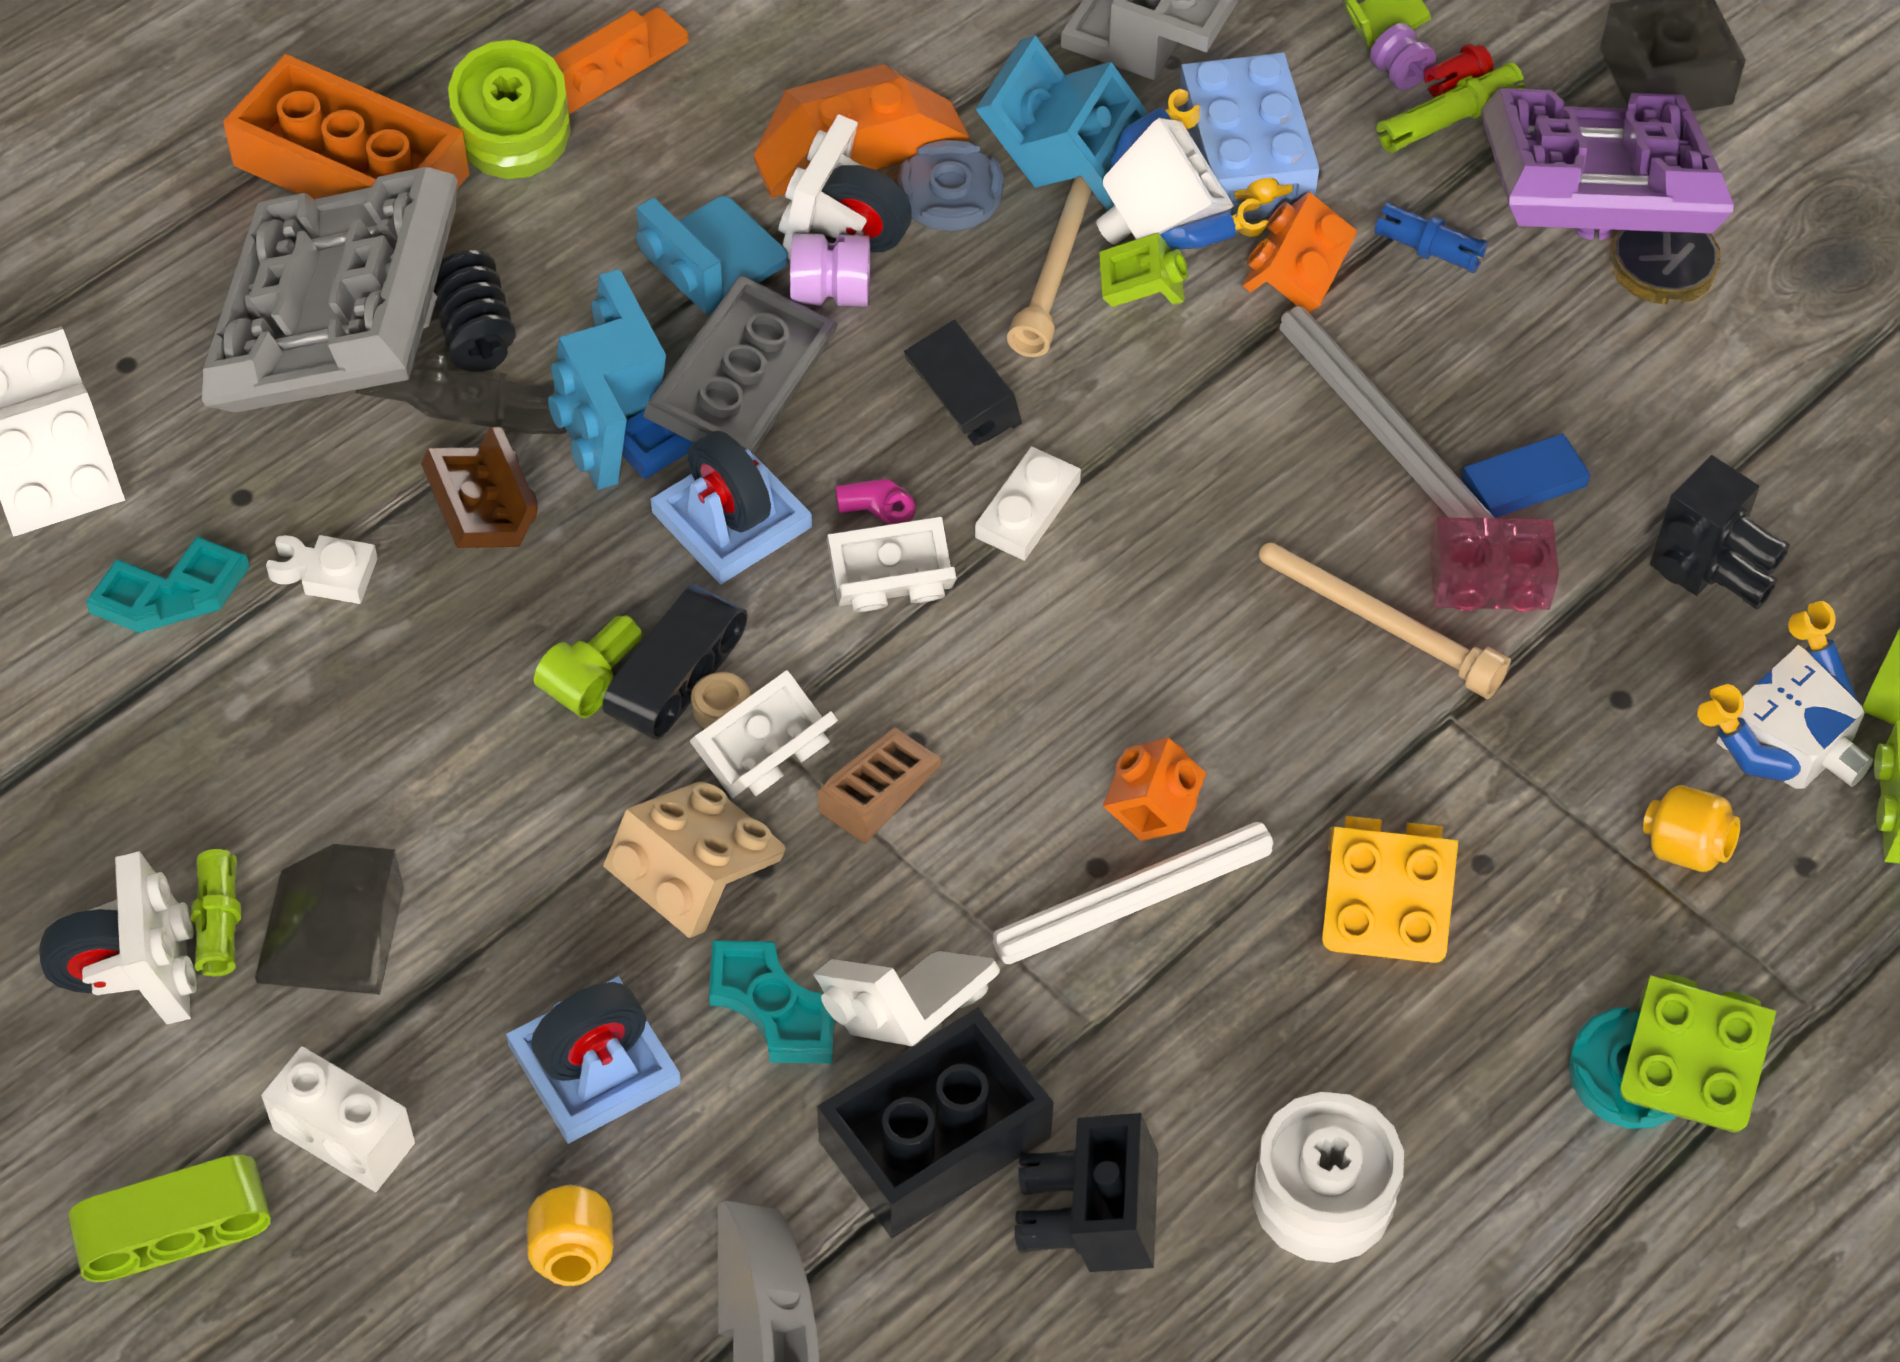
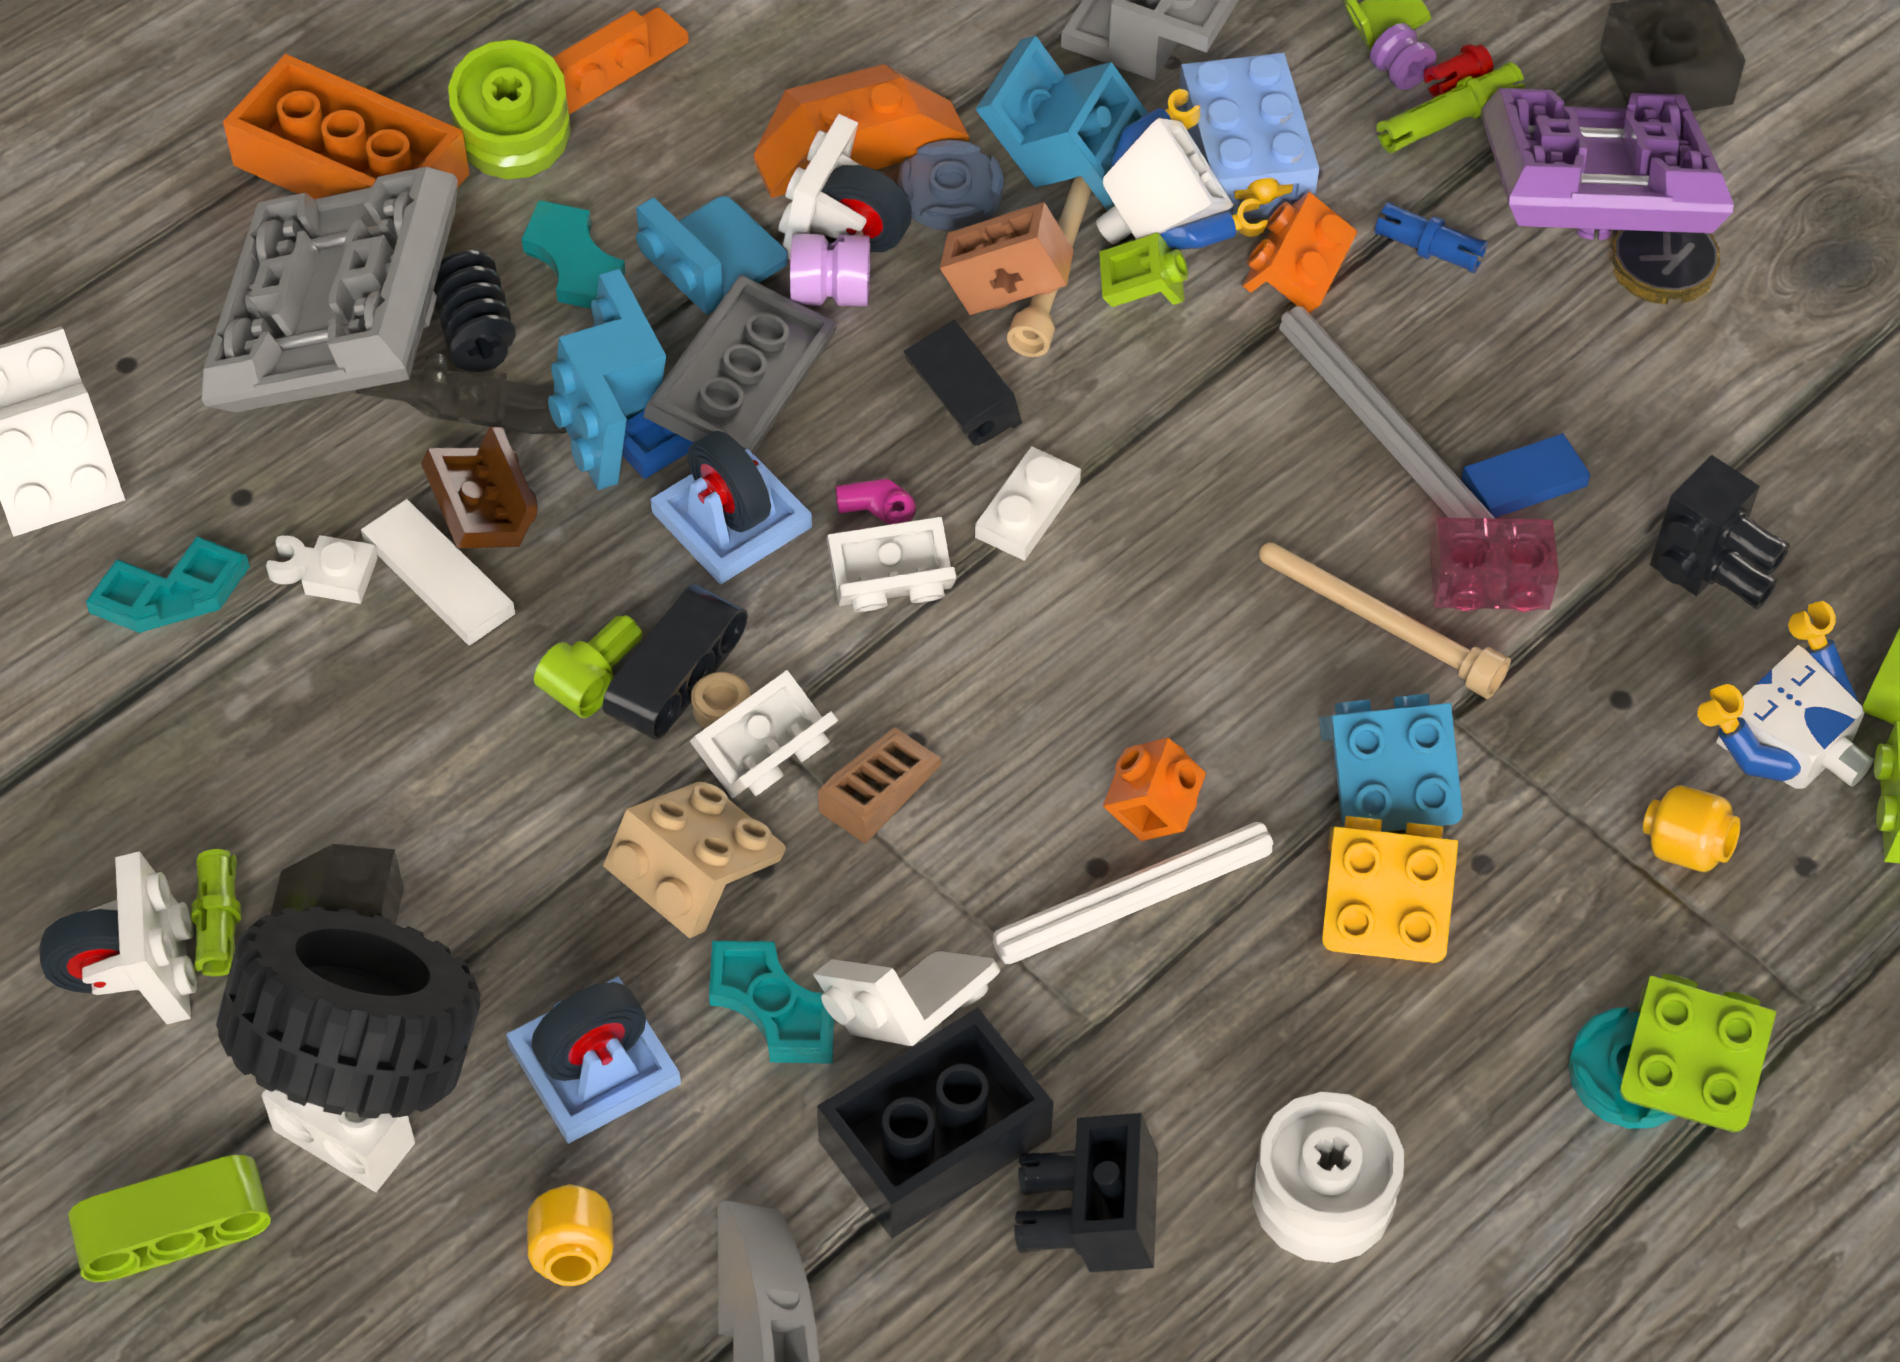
(347, 1012): none -> black tyre
(438, 572): none -> white tile
(563, 241): none -> teal tile
(1007, 259): none -> nougat brick
(1396, 762): none -> dark azure bracket

